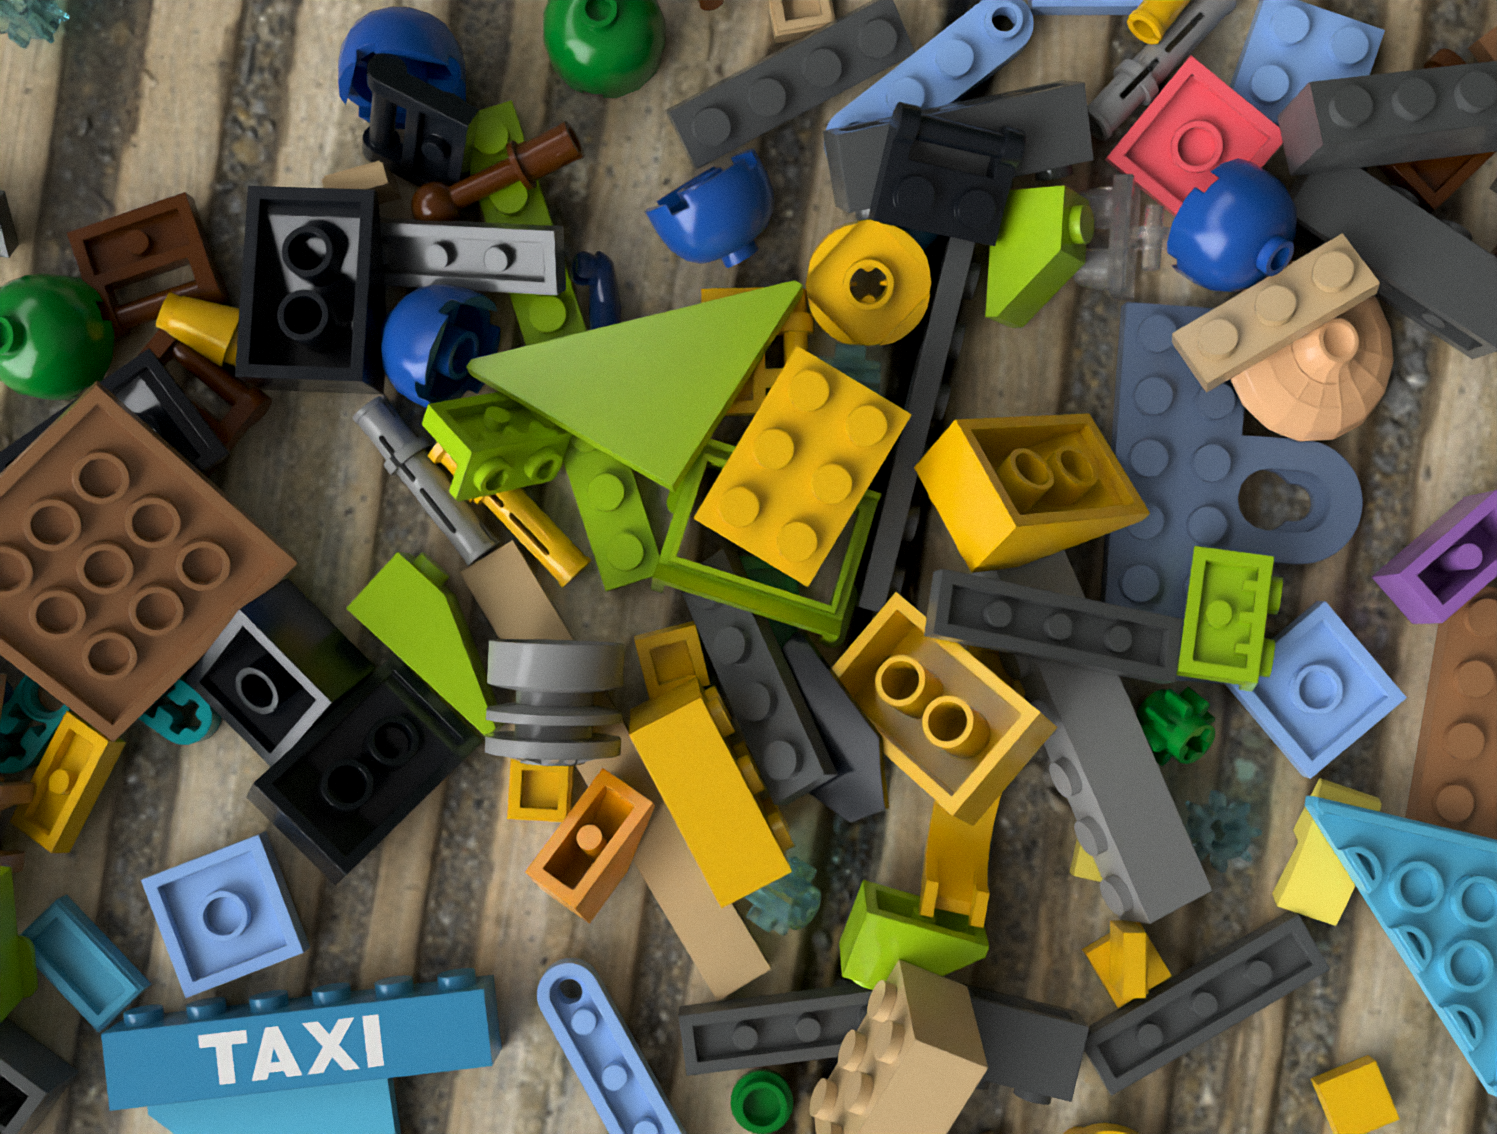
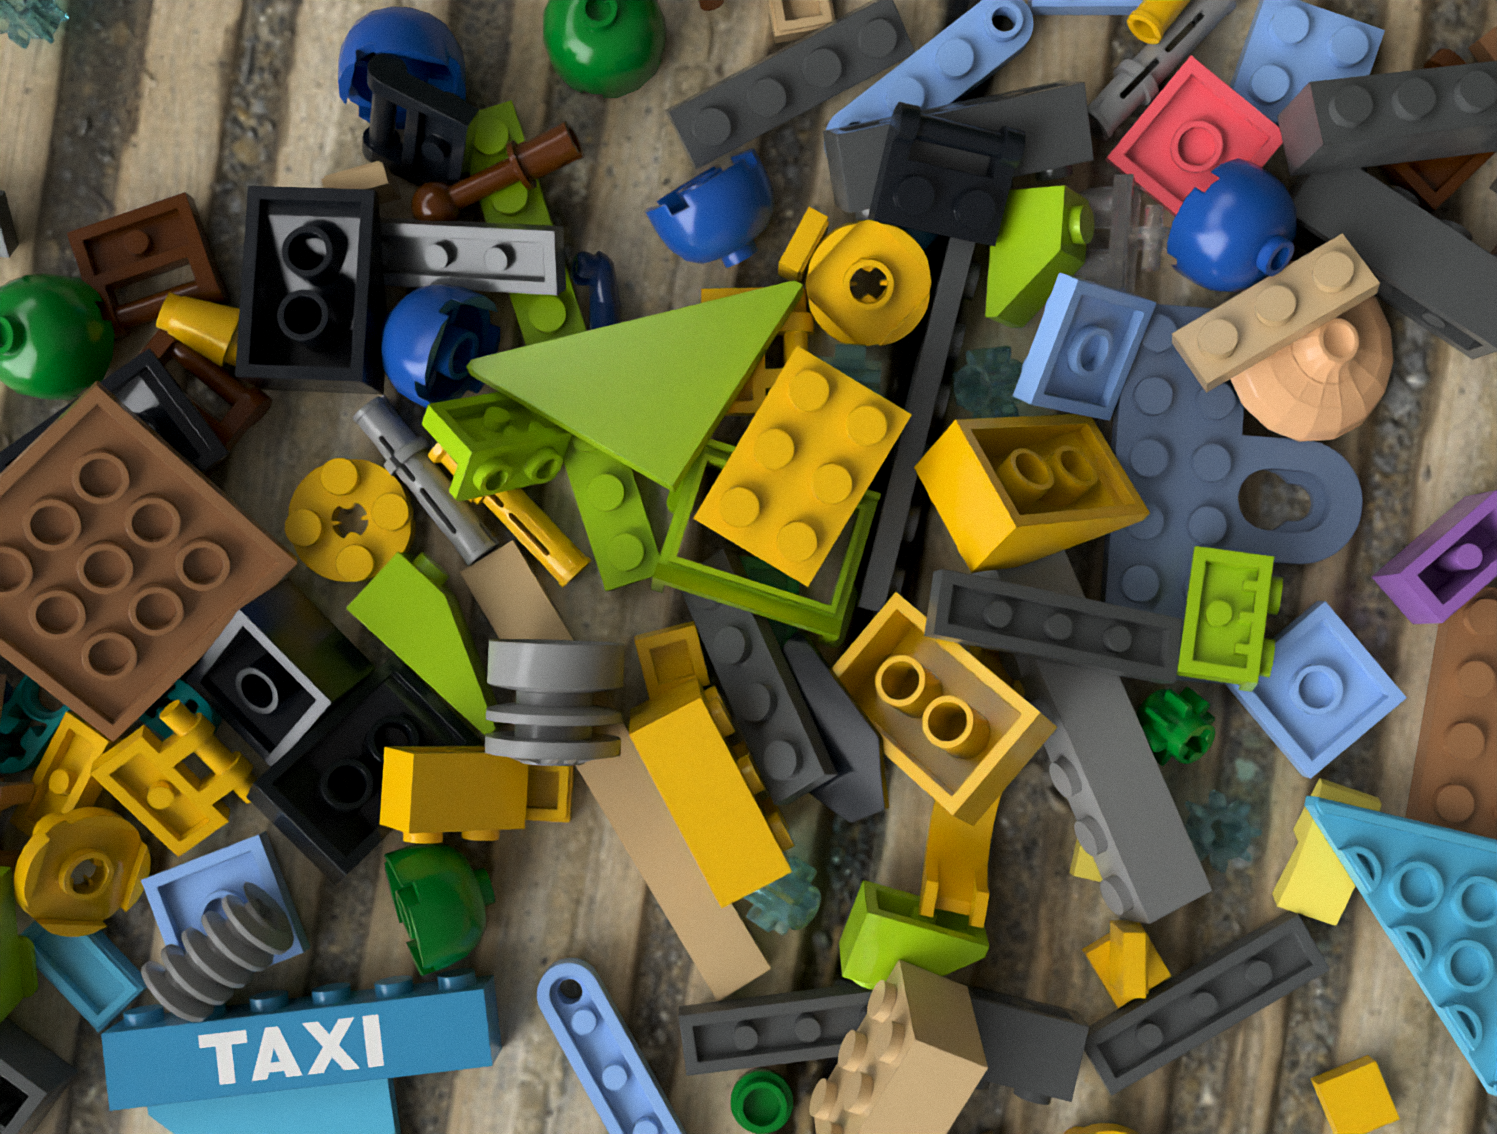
(57, 846): none -> yellow plate
(163, 791): none -> yellow plate
(221, 960): none -> light grey piece
(340, 485): none -> yellow plate
(438, 902): none -> green cylinder
(451, 791): none -> yellow brick
(593, 846): light orange slope -> none
(801, 247): none -> yellow tile
(988, 383): none -> clear light blue gear
(1083, 348): none -> light blue plate

